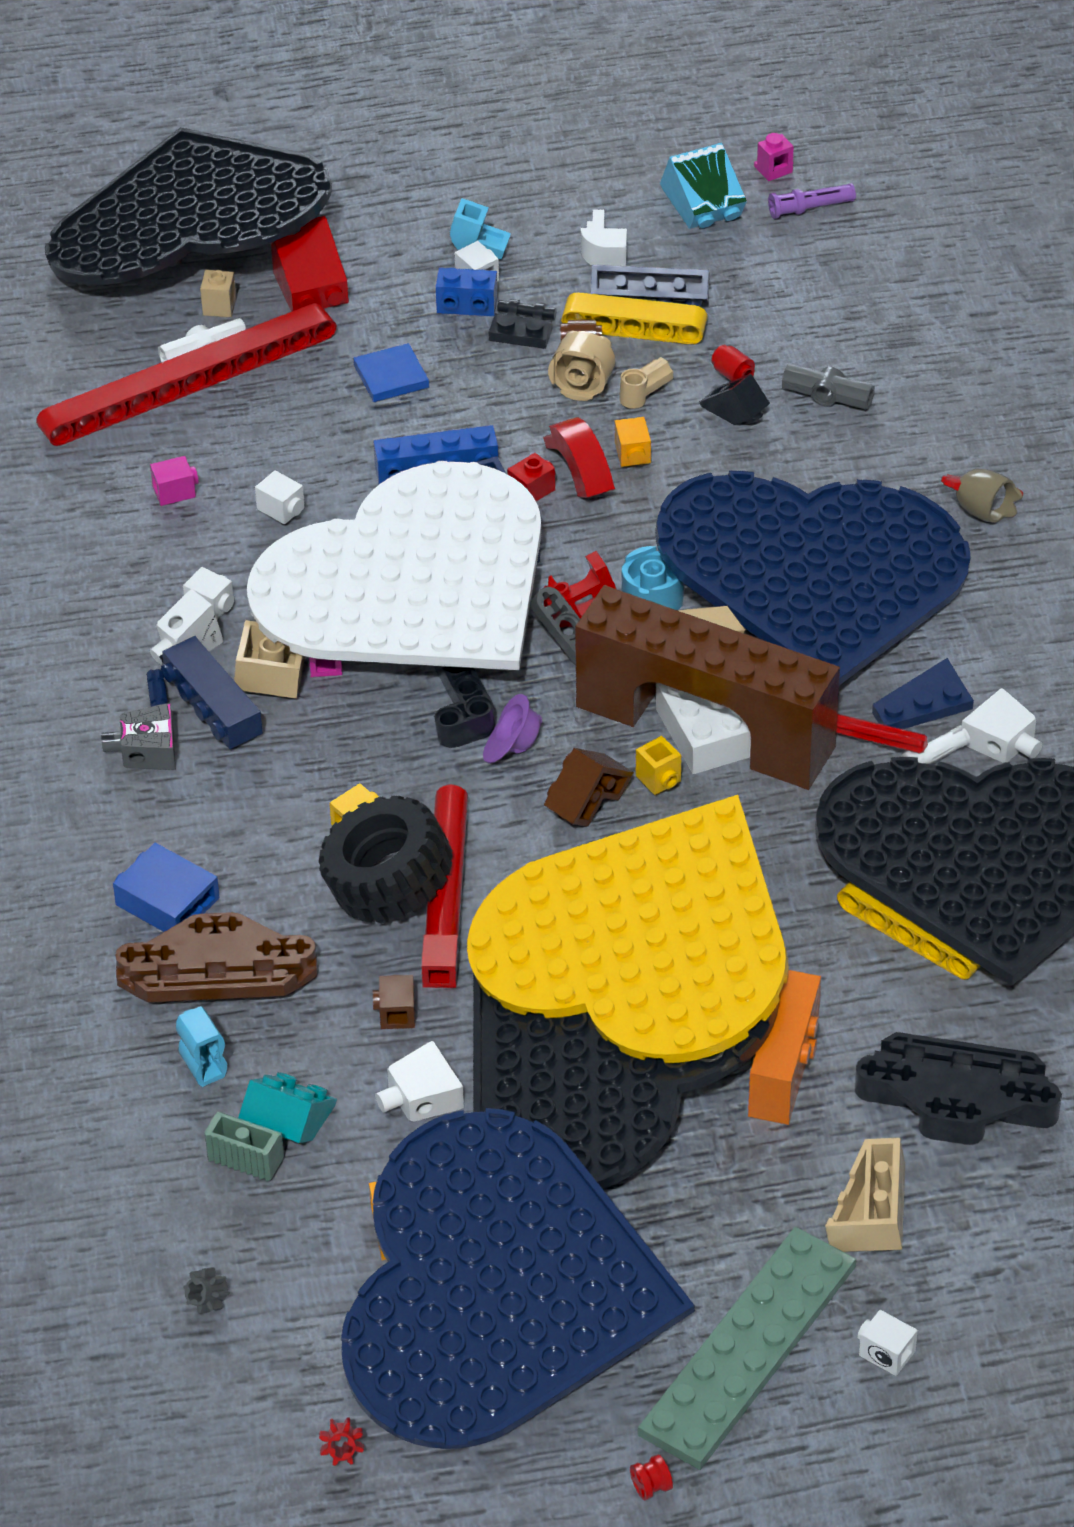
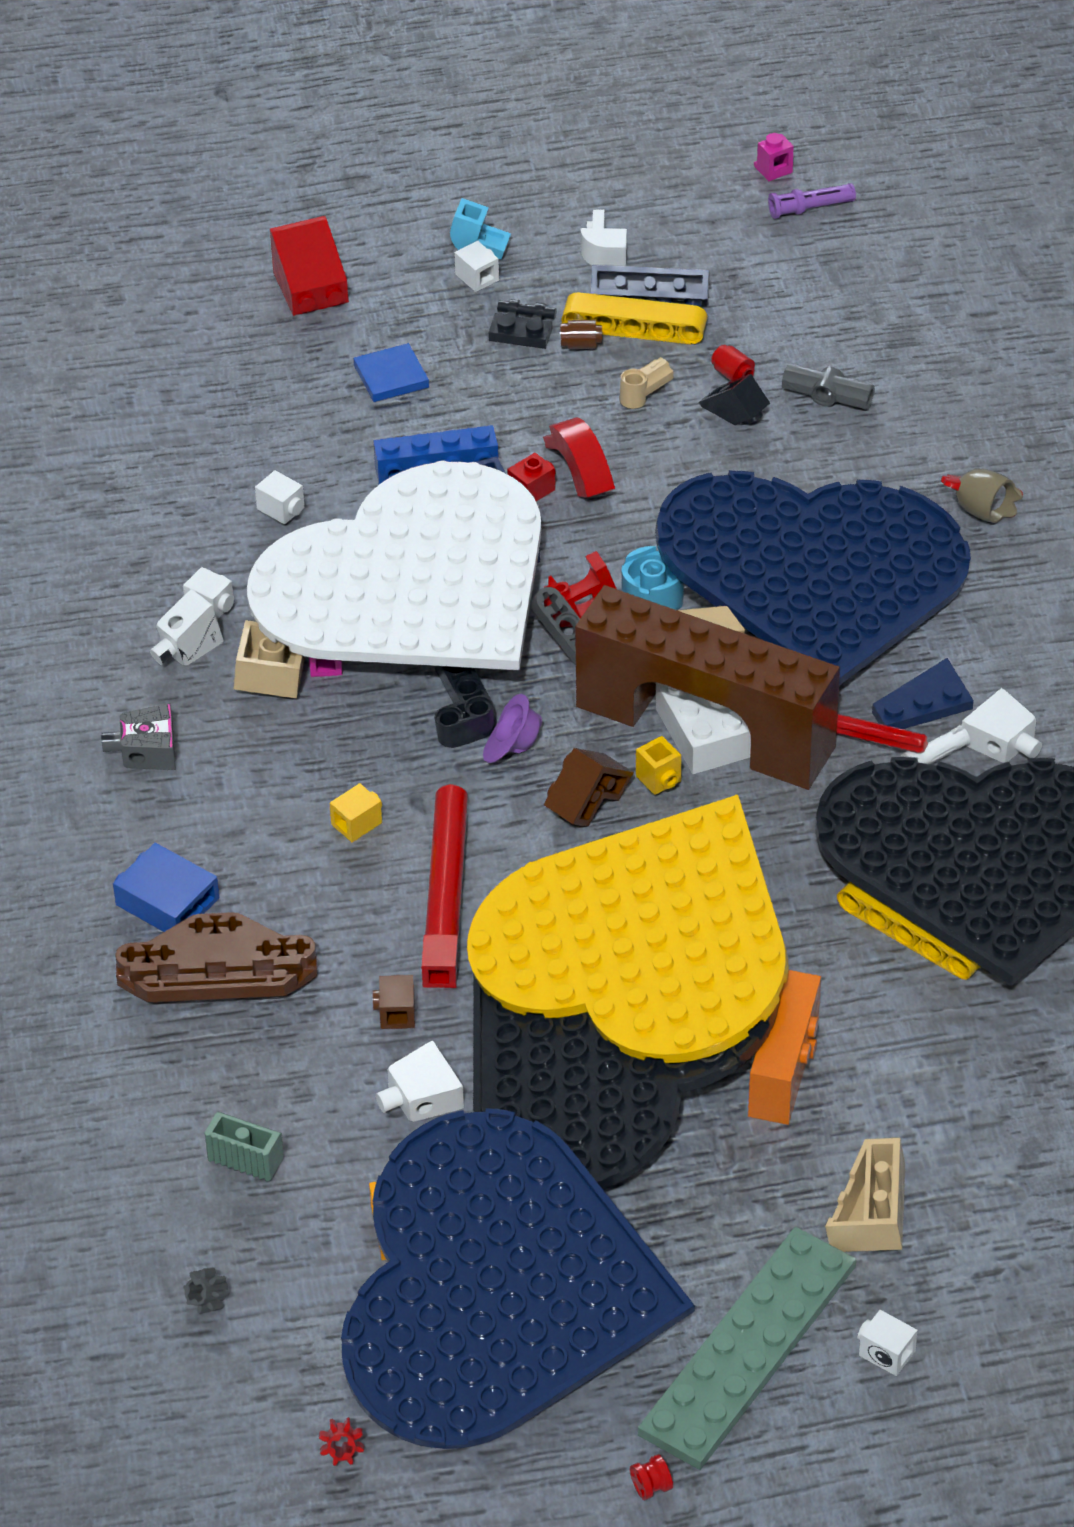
(156, 687): dark blue axle -> none
(173, 480): dark pink brick -> none
(185, 374): red beam -> none
(187, 198): black plate -> none
(198, 337): white piece -> none
(201, 1046): medium azure brick -> none
(211, 692): dark blue brick -> none
(218, 293): tan brick -> none
(287, 1106): teal slope -> none
(398, 883): black tyre -> none
(465, 290): blue brick -> none
(582, 365): tan brick -> none
(632, 441): light orange brick -> none
(703, 186): slope -> none
(956, 1100): black connector -> none

